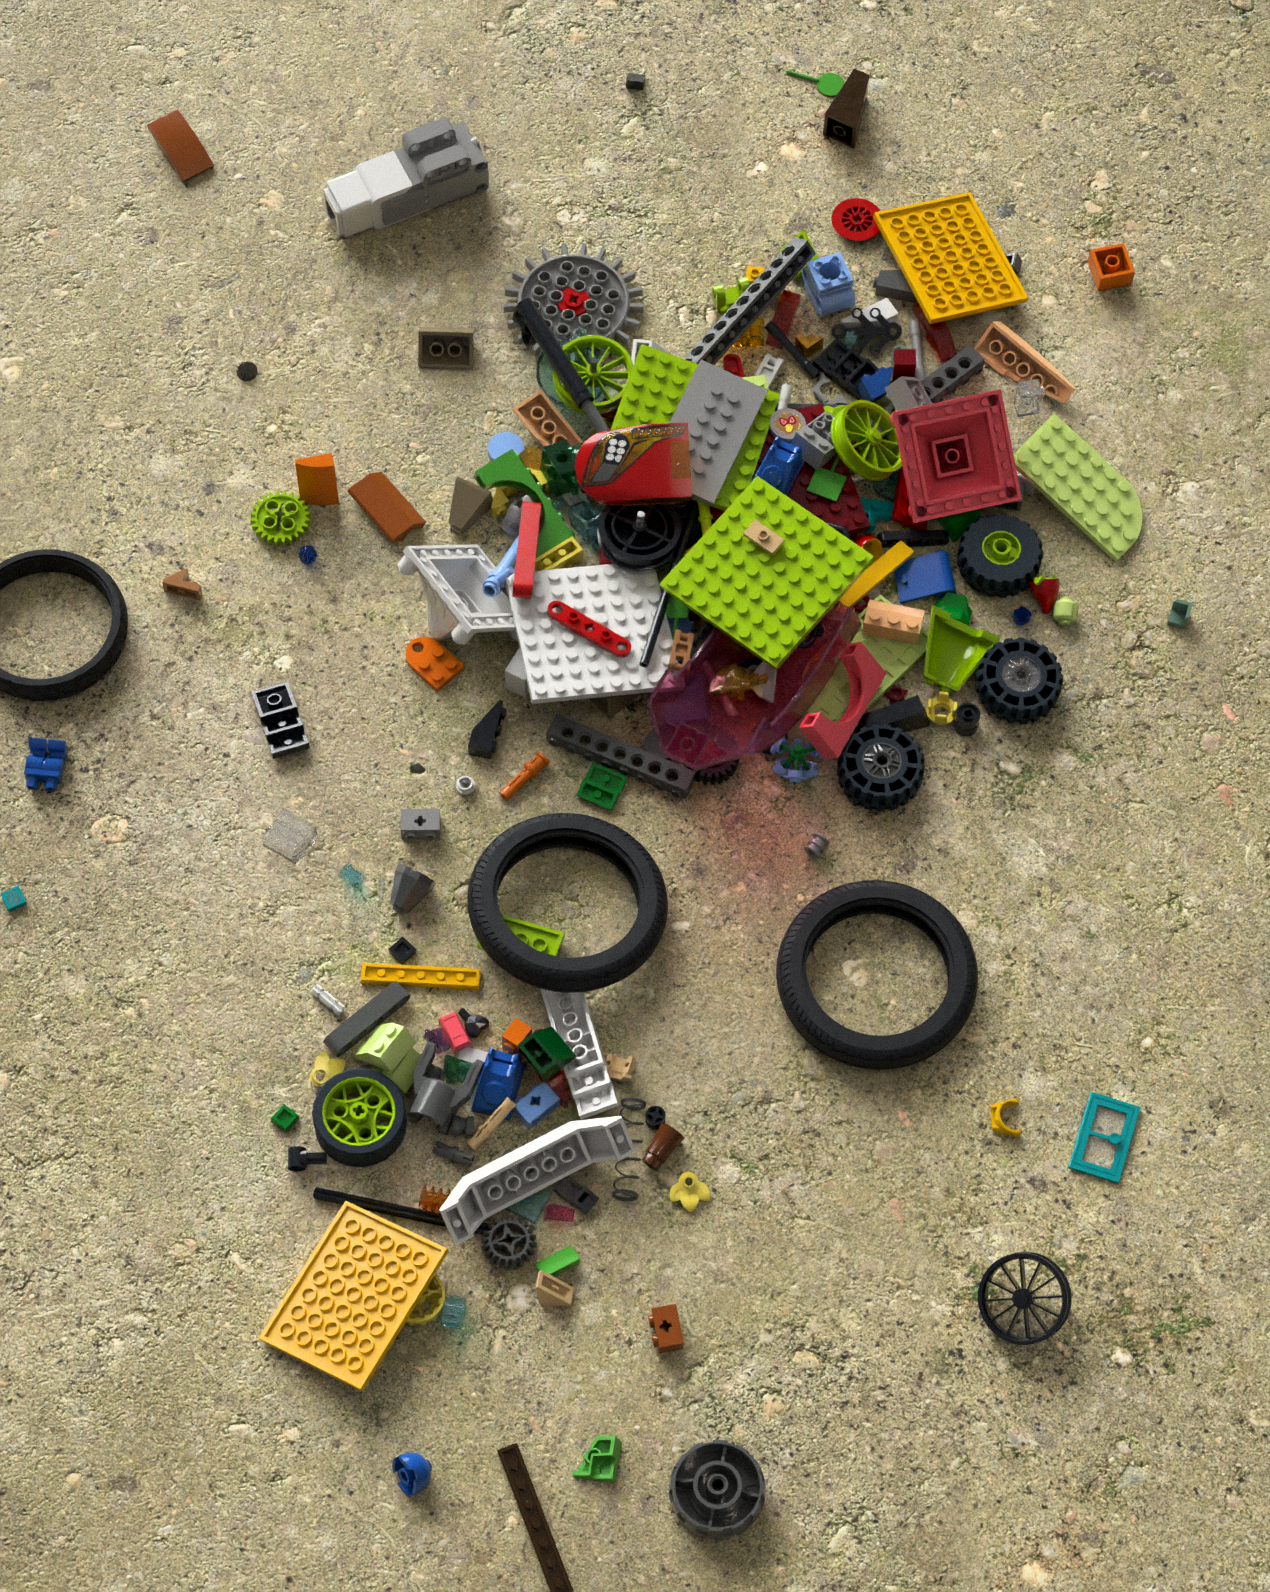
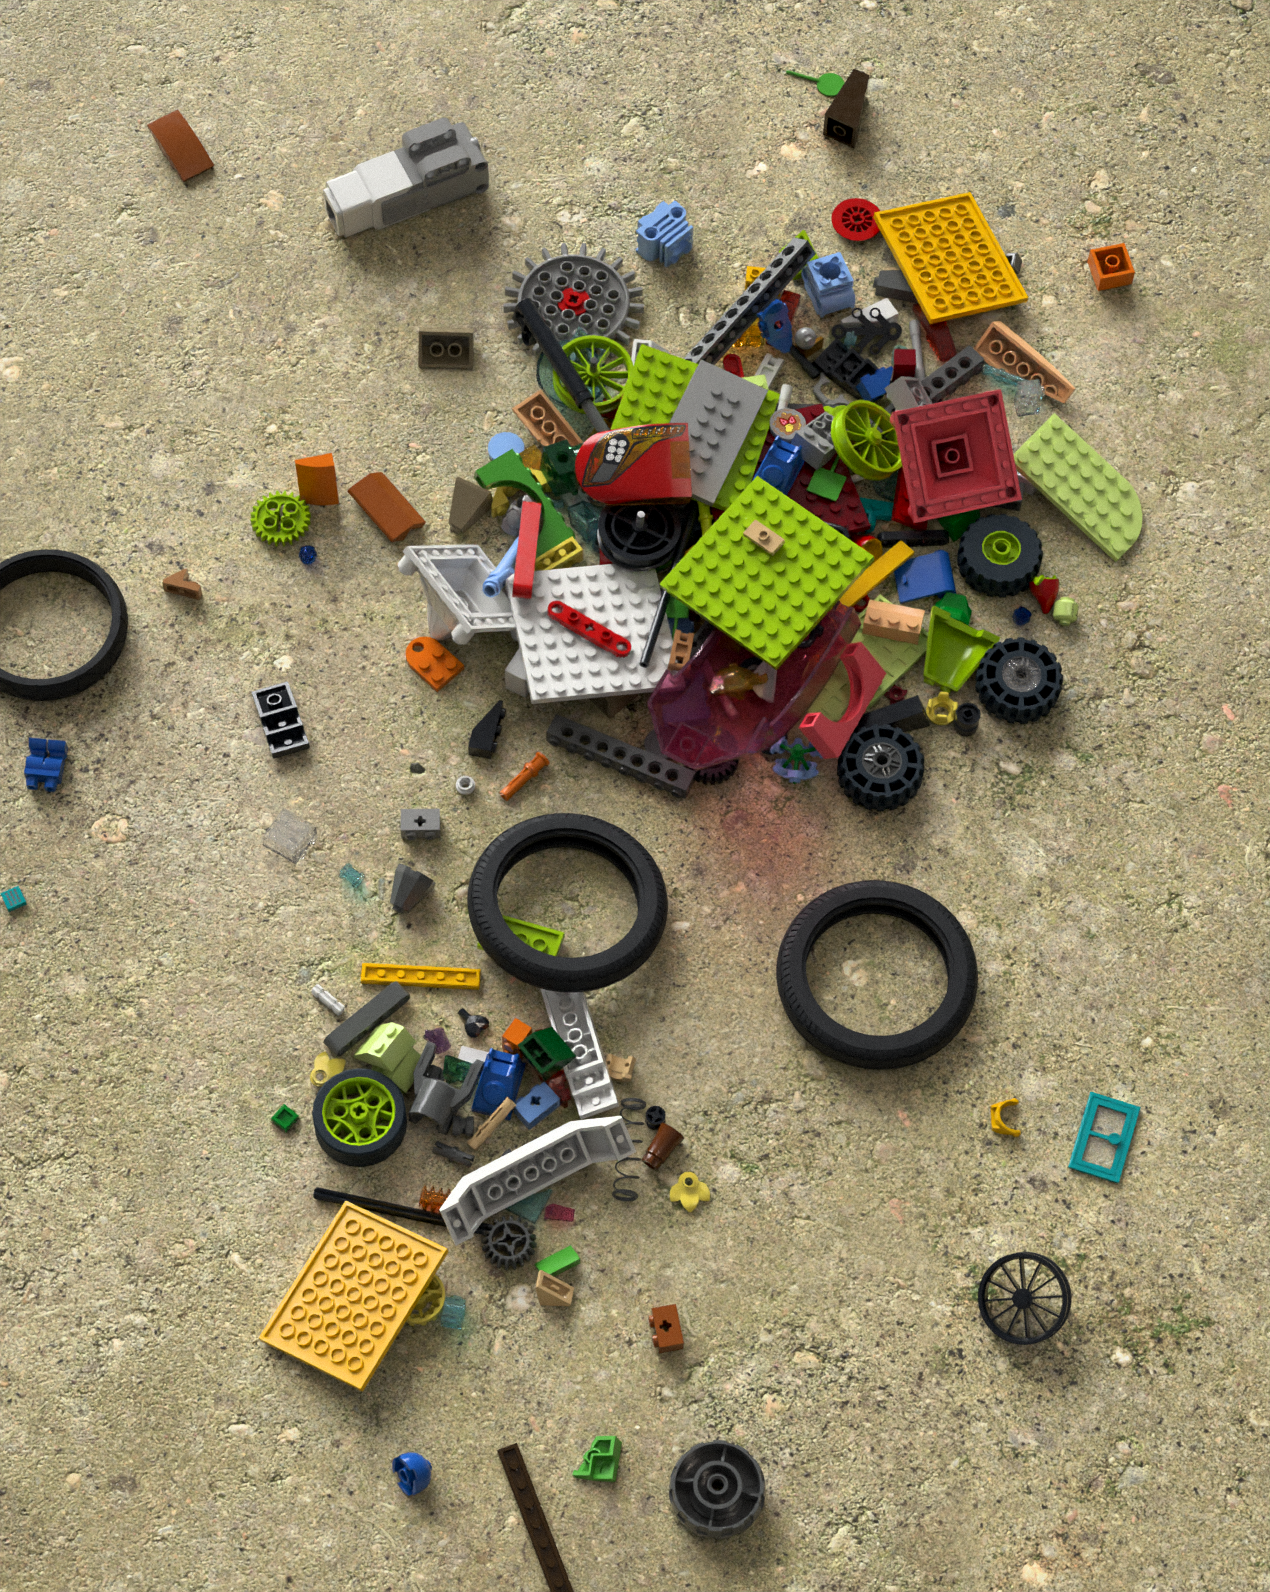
(247, 371): clear smoke piece -> none
(299, 1158): black axle -> none
(402, 950): black tile -> none
(455, 1031): coral tile -> none
(576, 1195): black slope -> none
(602, 786): green slope -> none
(635, 81): black slope -> none
(664, 234): none -> light blue piece
(726, 298): lime piece -> none
(781, 338): none -> blue piece
(805, 338): none -> light grey piece
(816, 845): light grey bush -> none
(990, 372): none -> clear light blue pin
(1179, 613): sand green panel -> none

